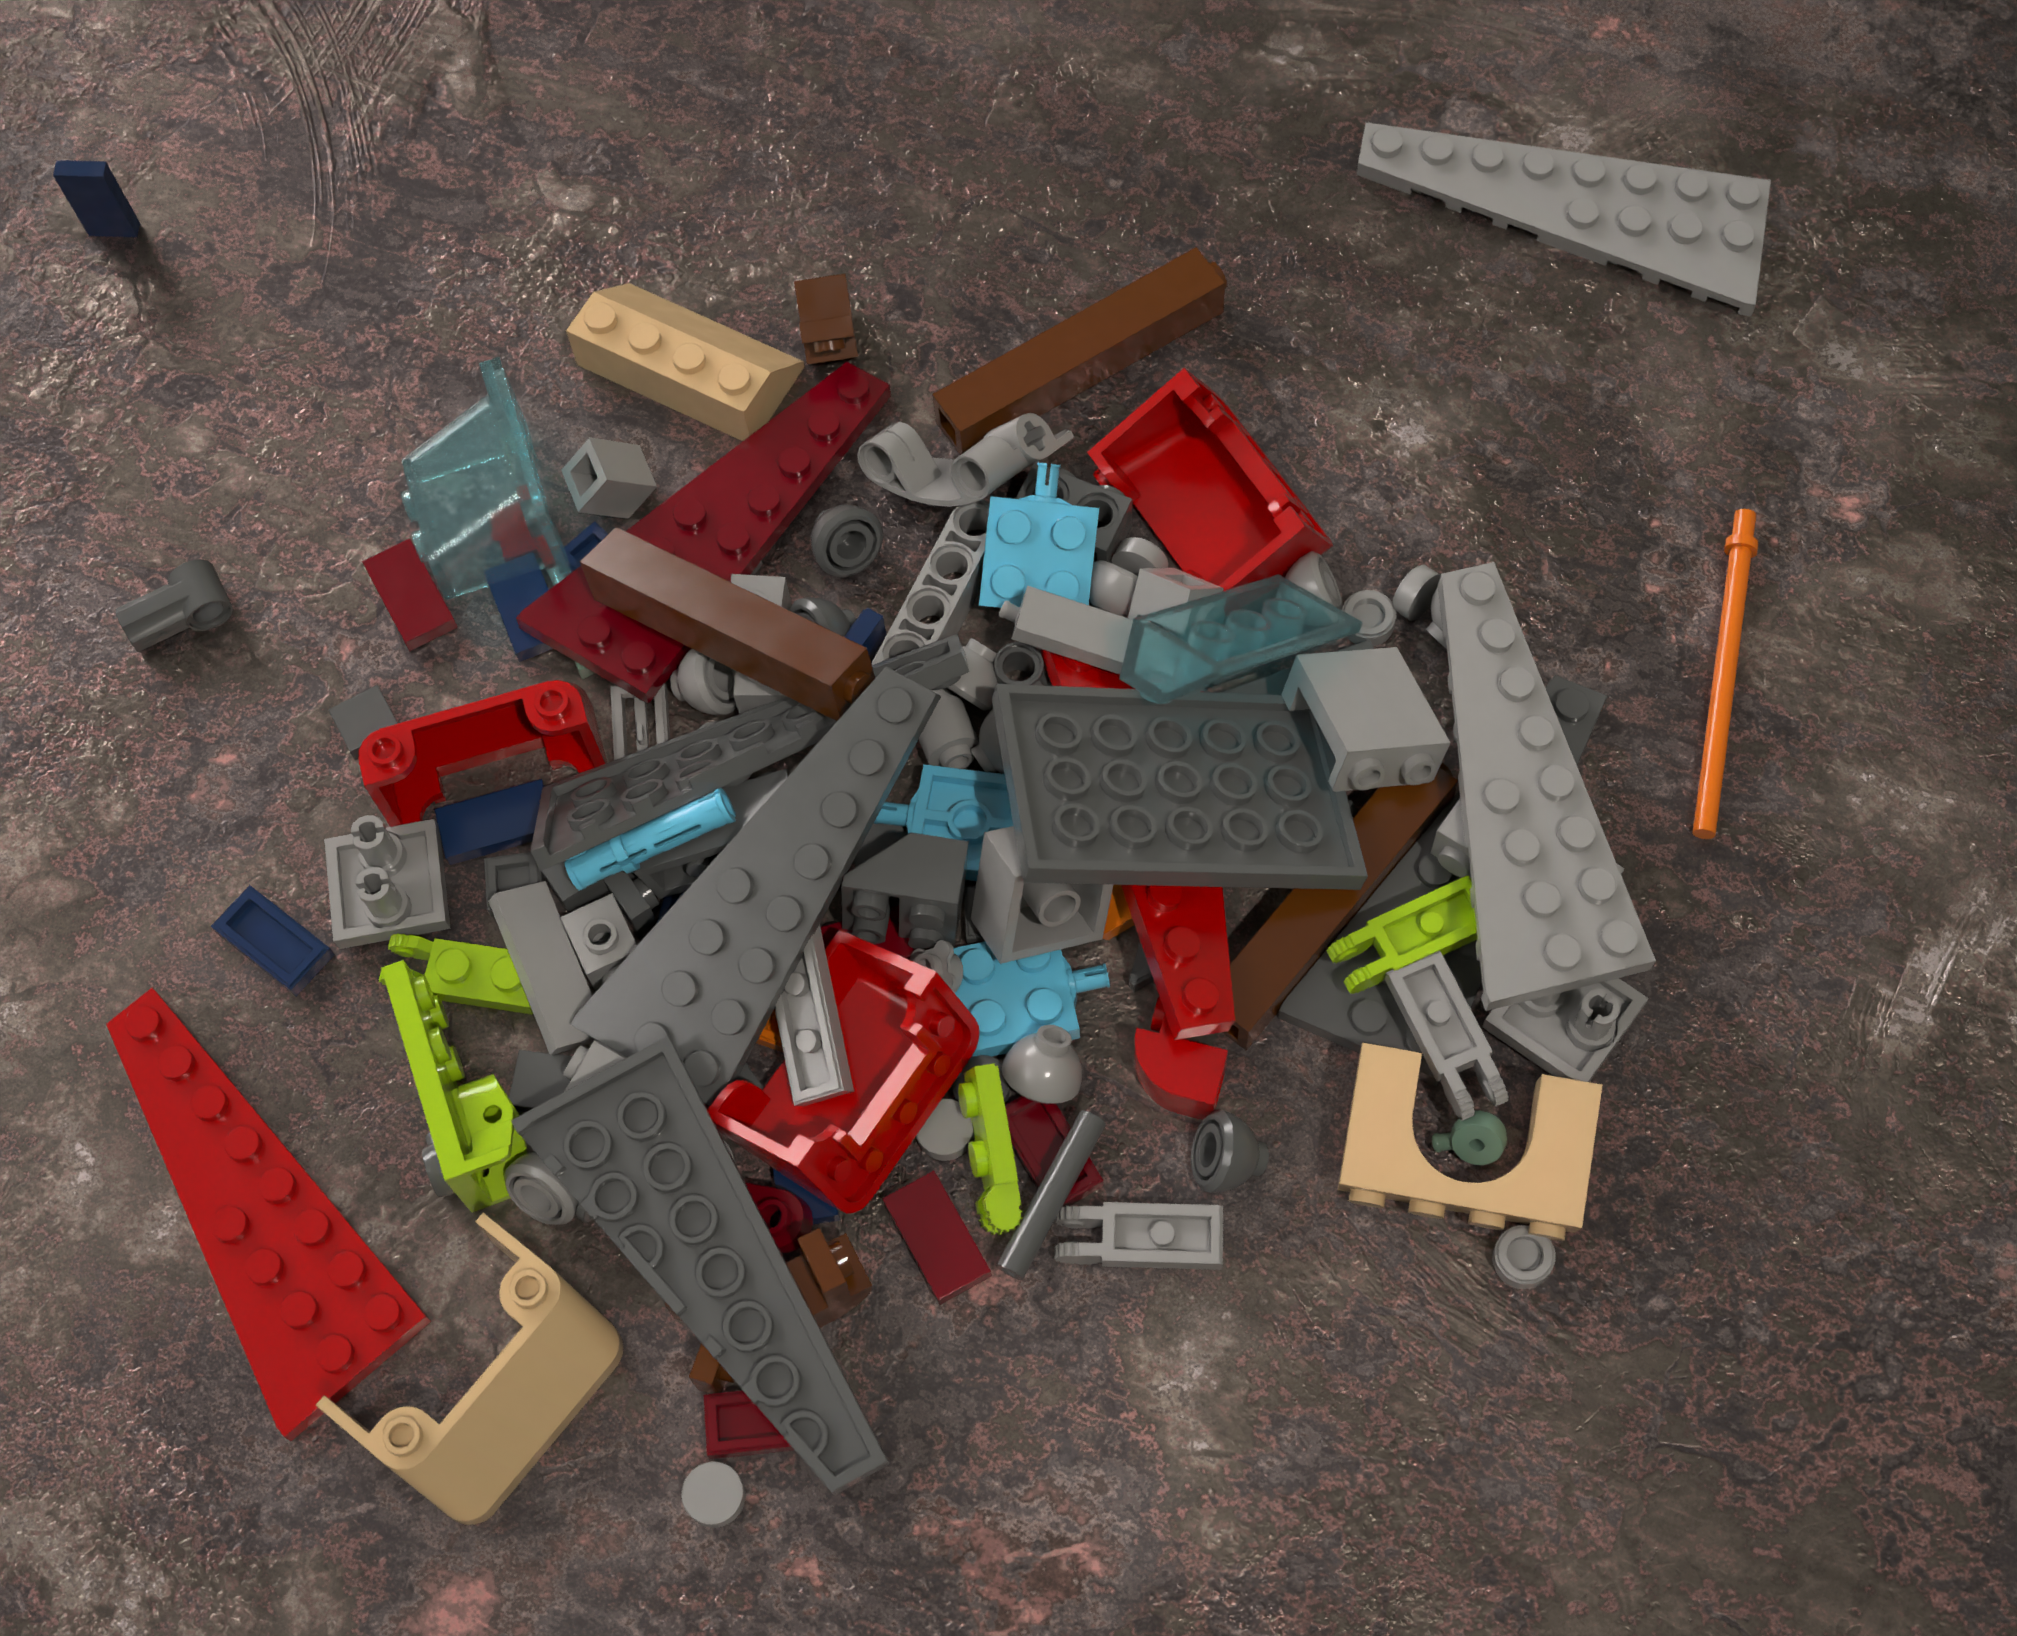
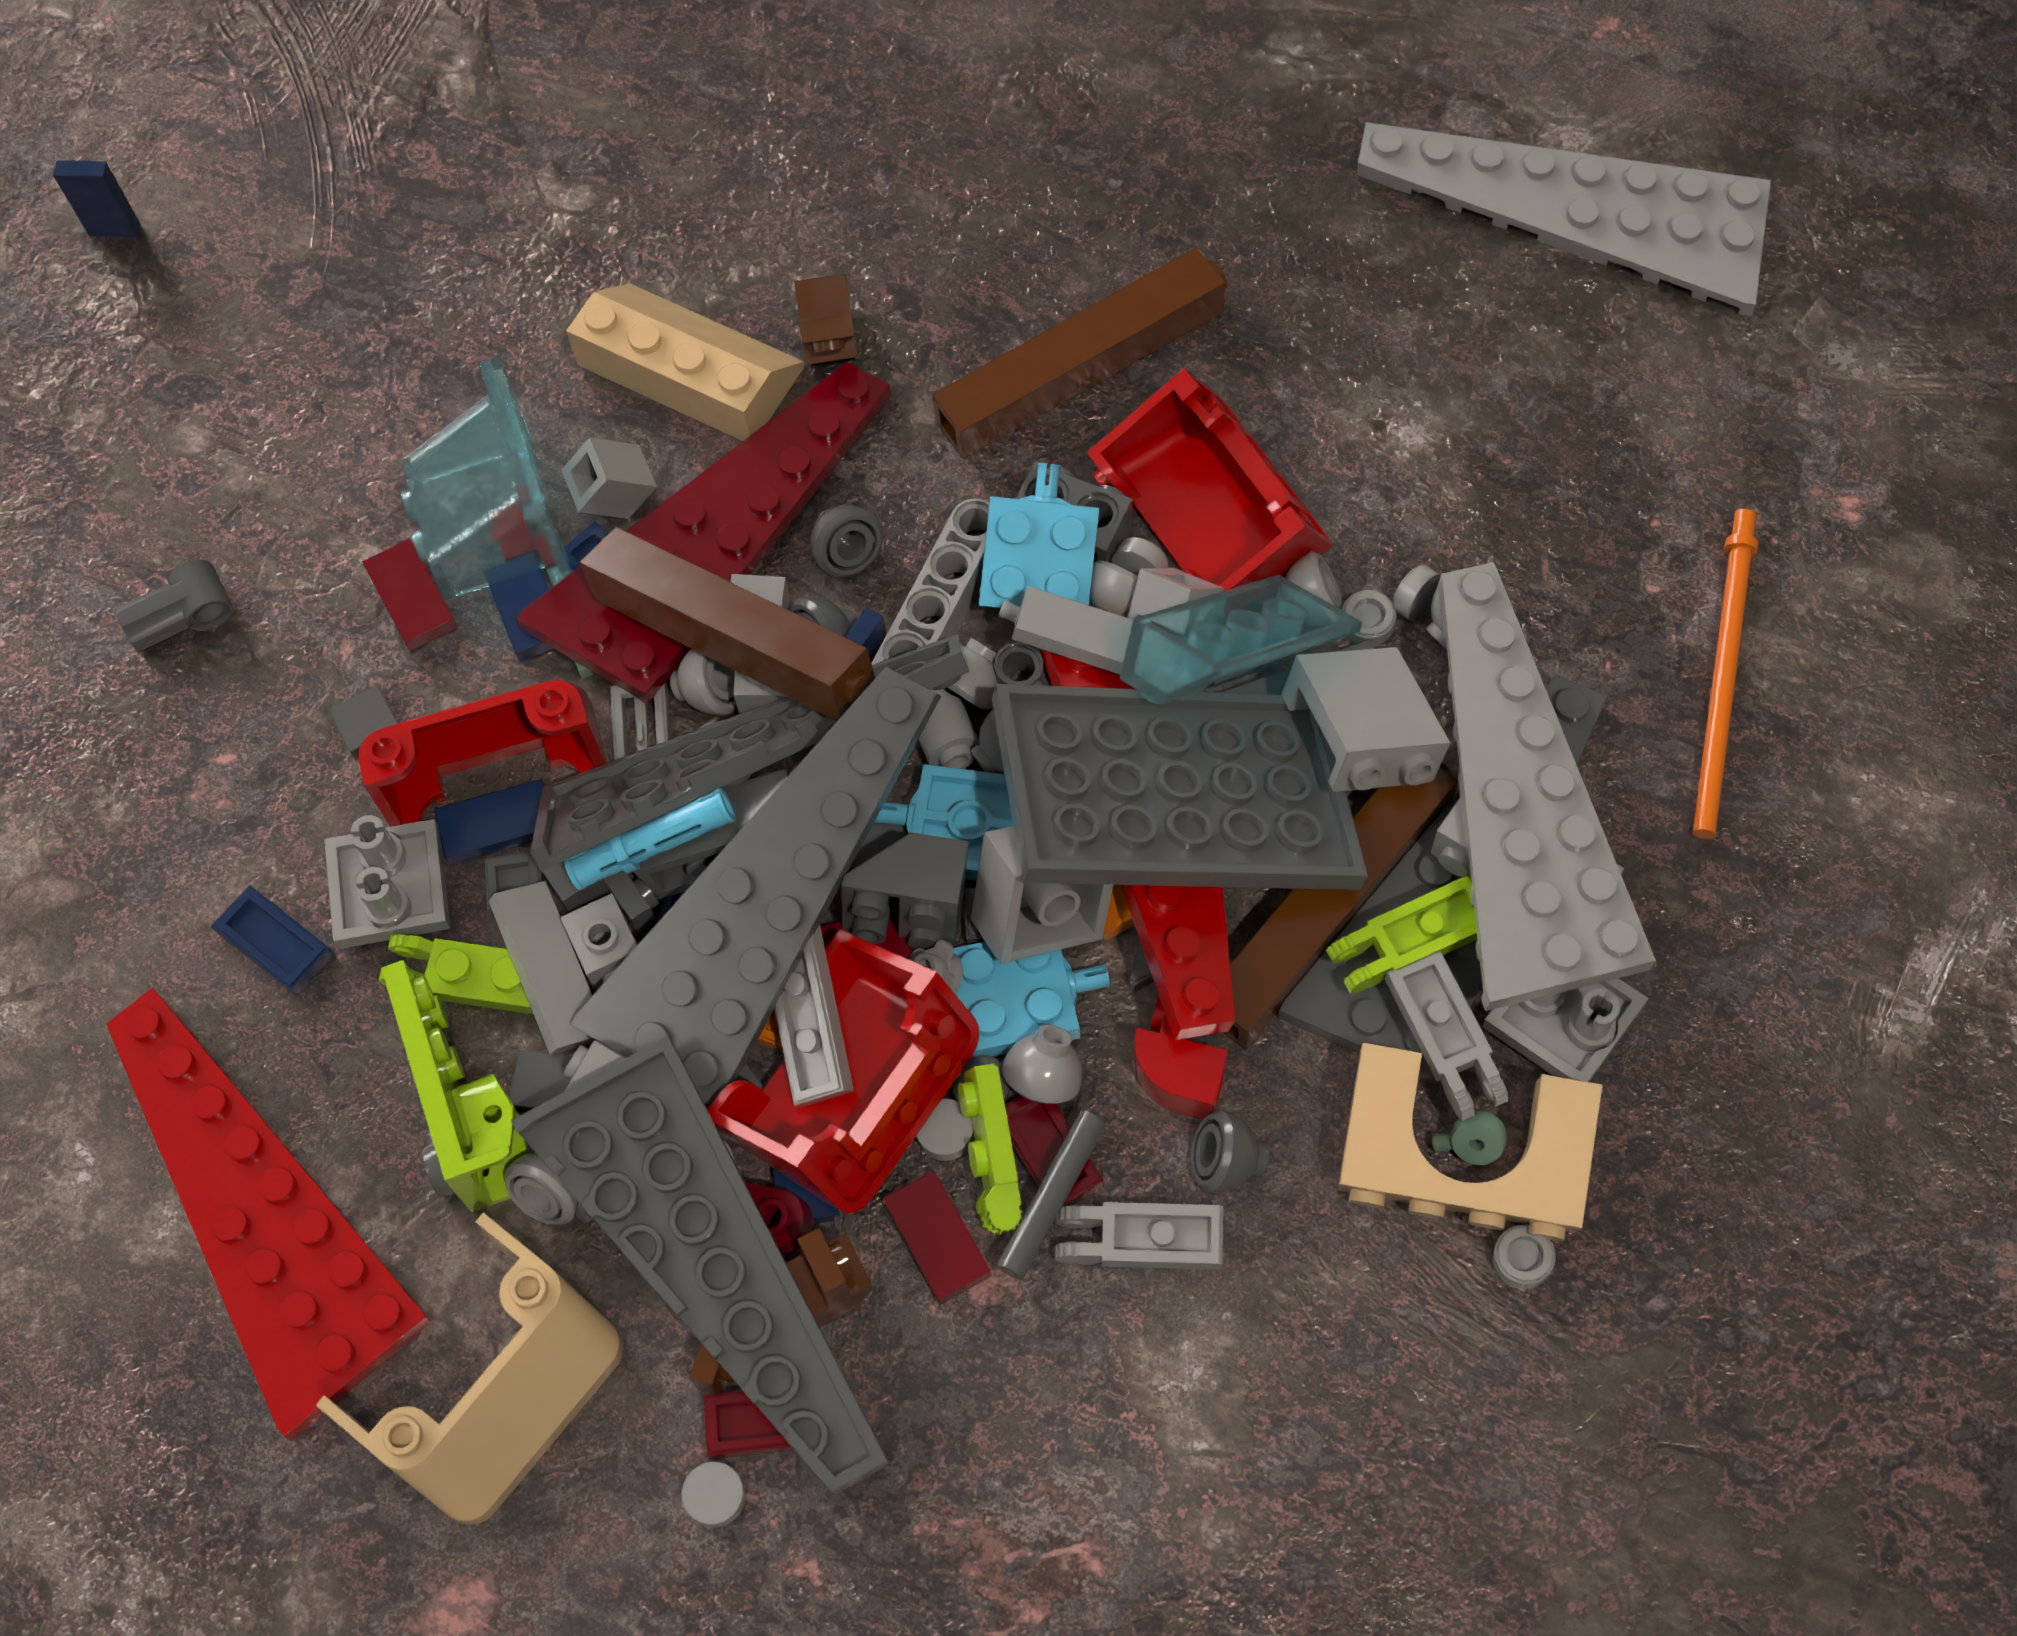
(905, 467): light grey panel -> none

